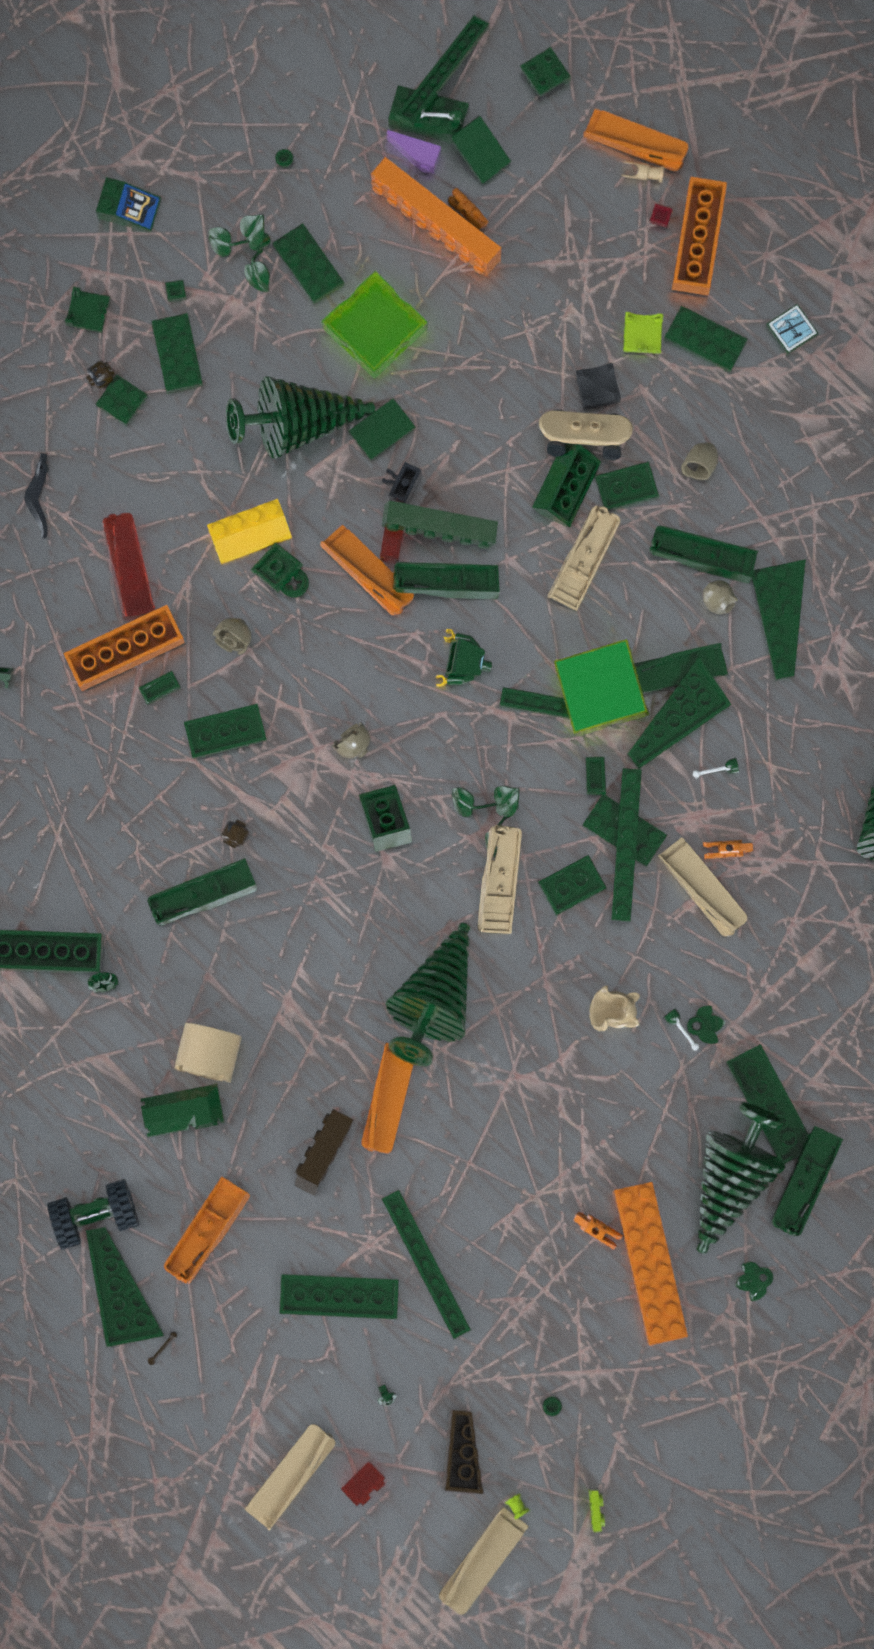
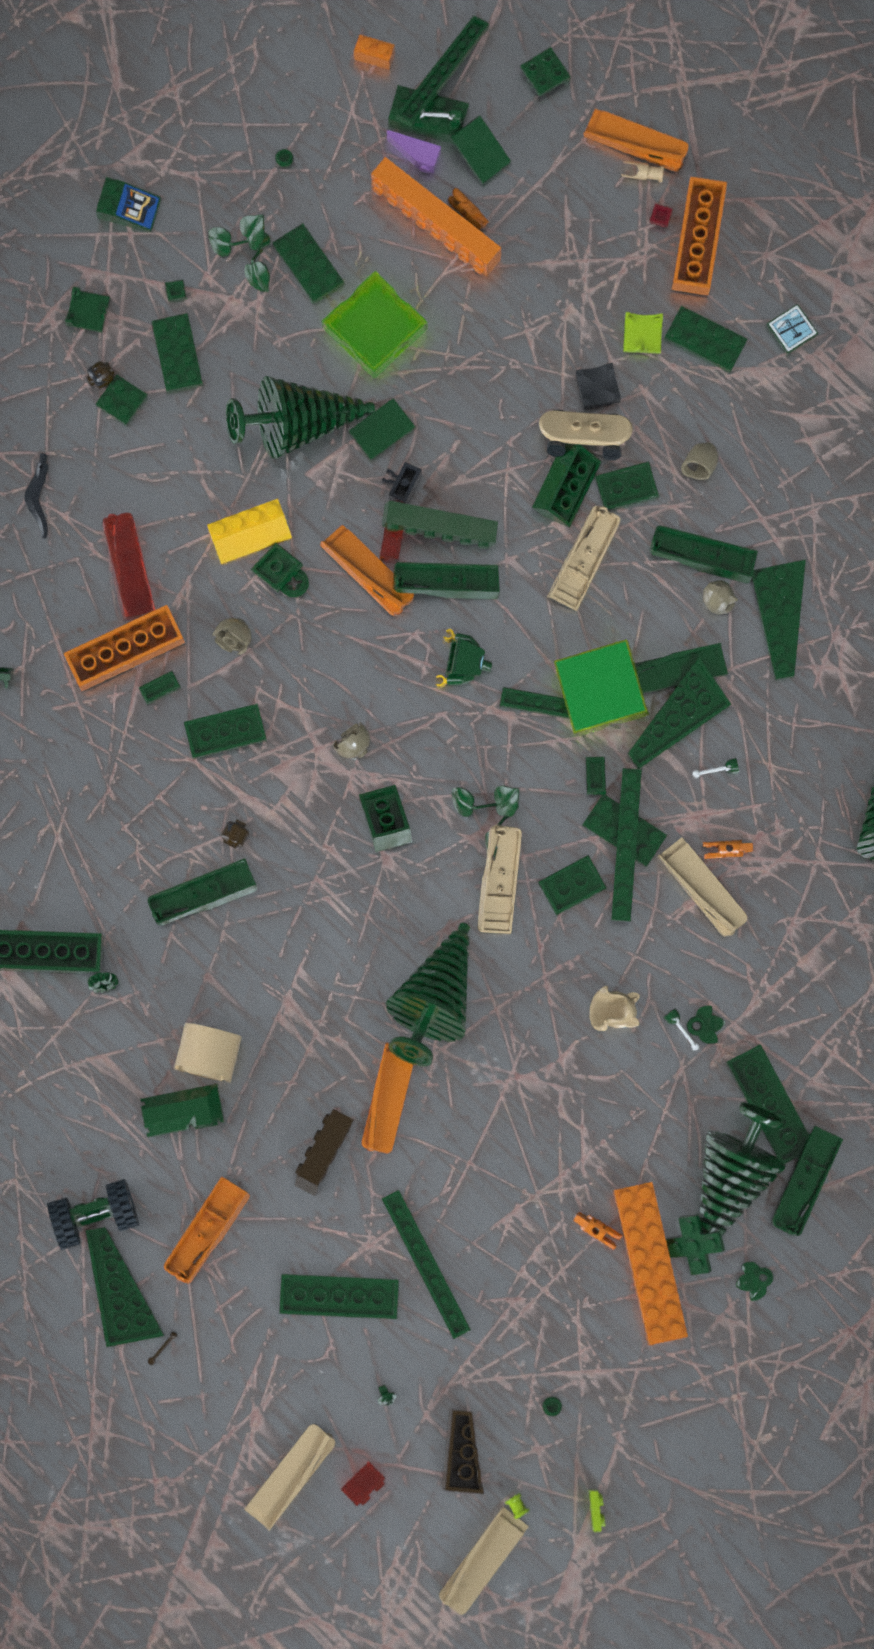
(374, 52): none -> orange brick
(695, 1244): none -> dark green plate

